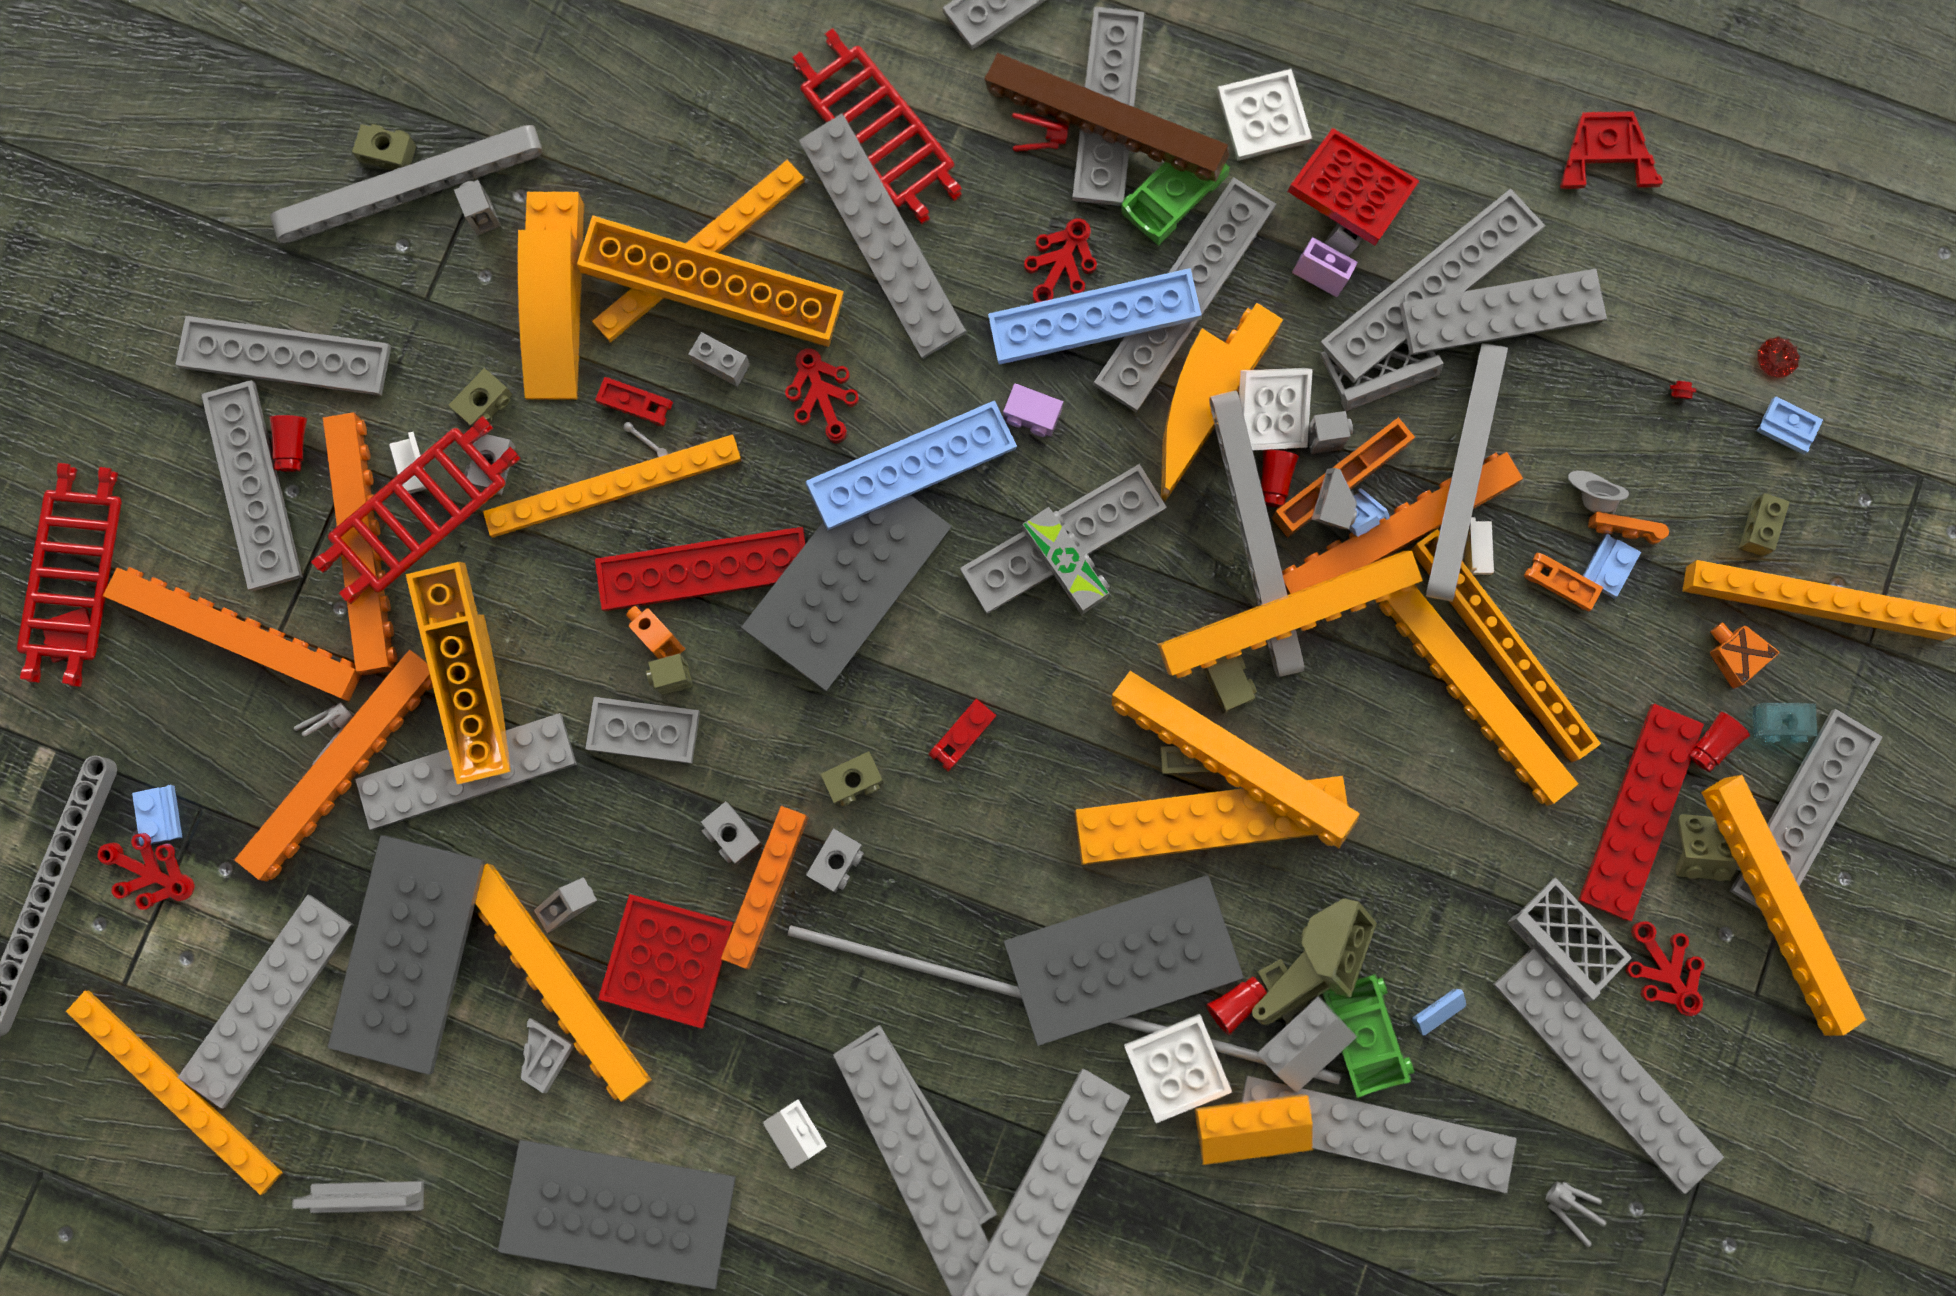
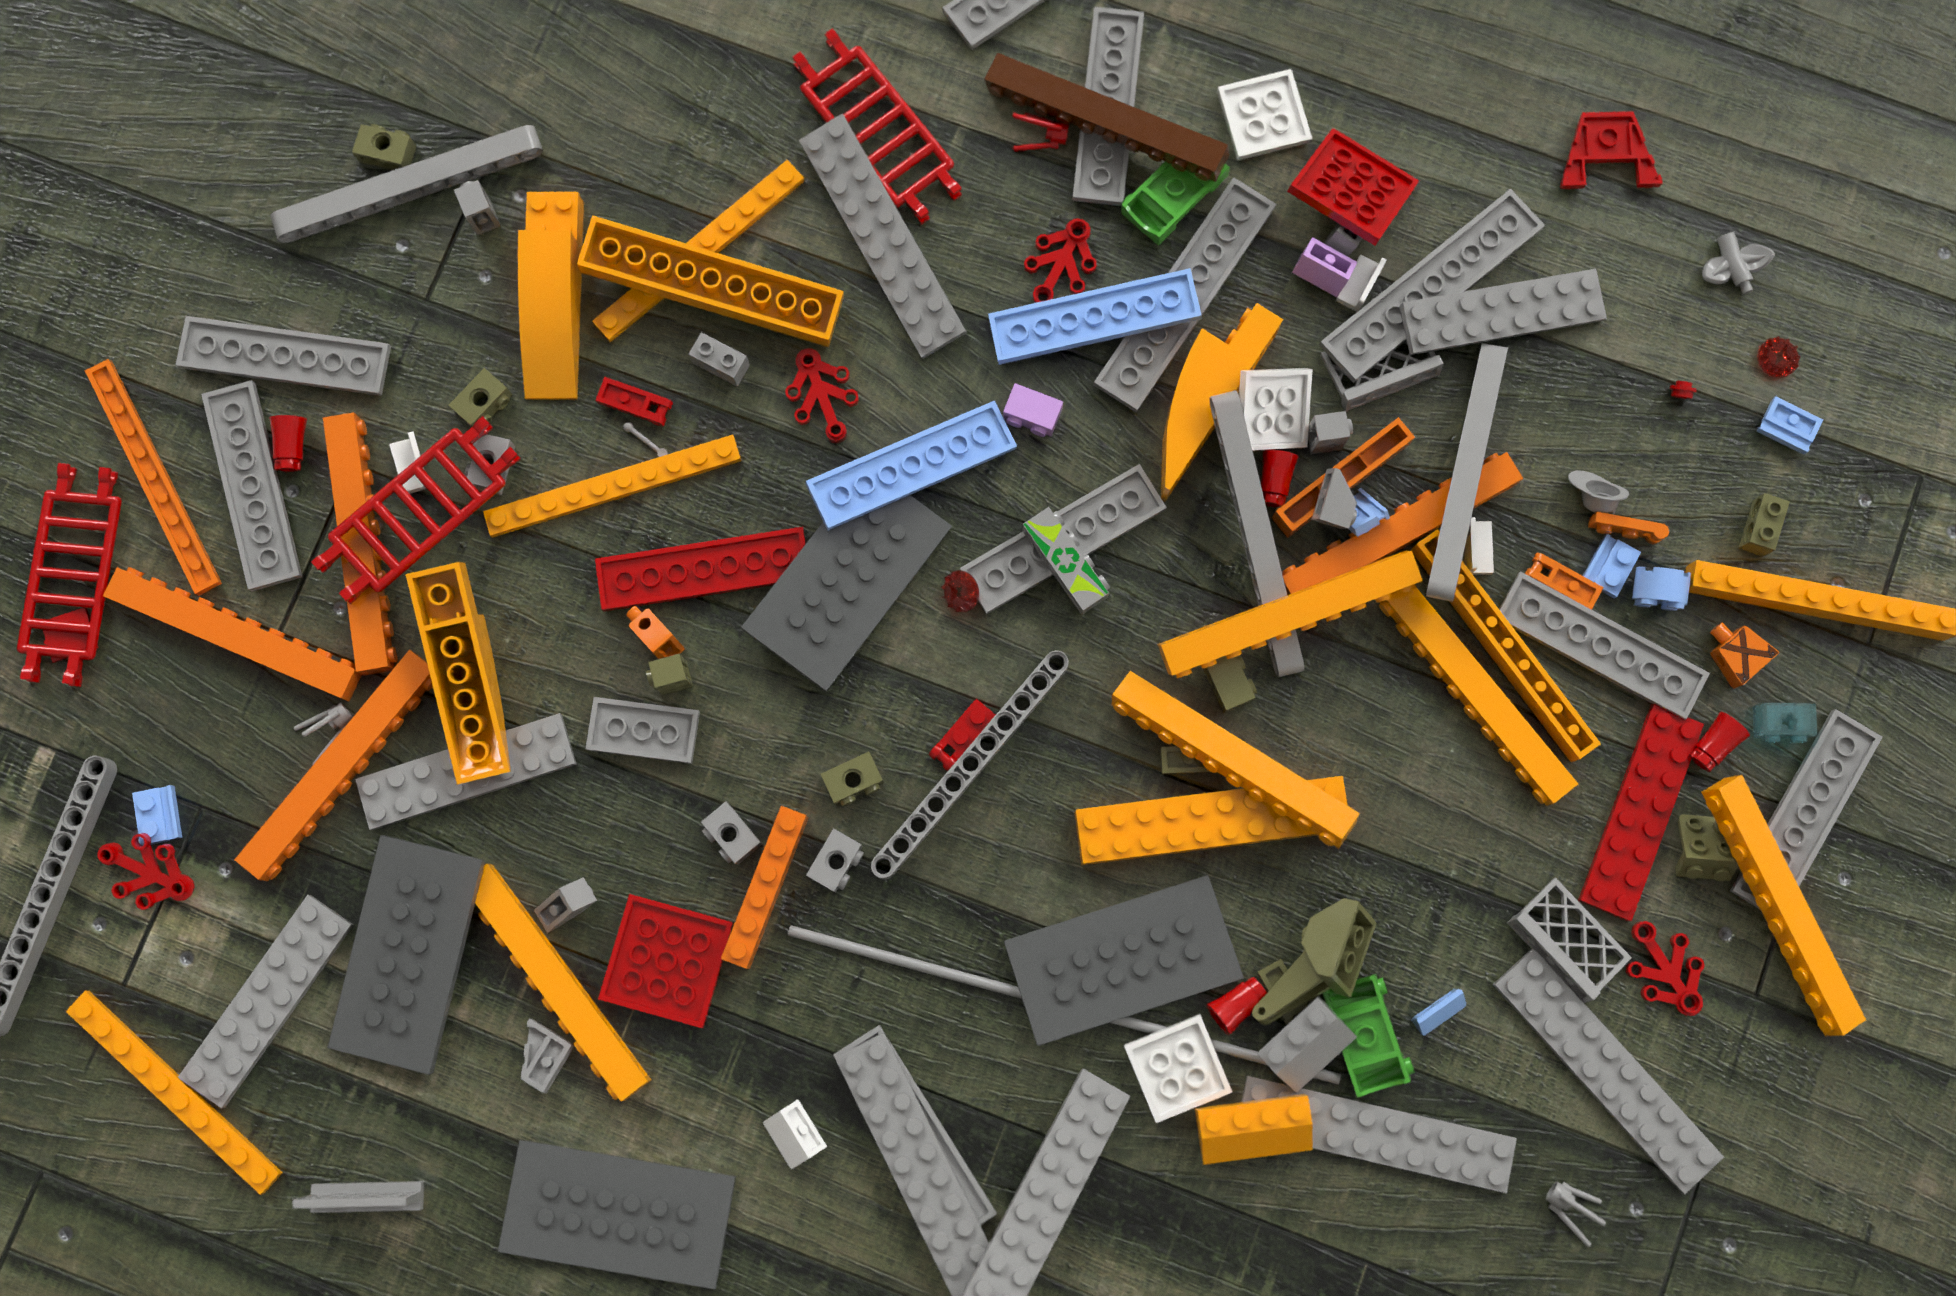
(153, 477): none -> orange plate
(969, 591): none -> clear red gear
(974, 751): none -> light grey beam
(1360, 283): none -> white panel
(1603, 646): none -> light grey plate
(1661, 587): none -> light blue brick
(1736, 262): none -> light grey plant

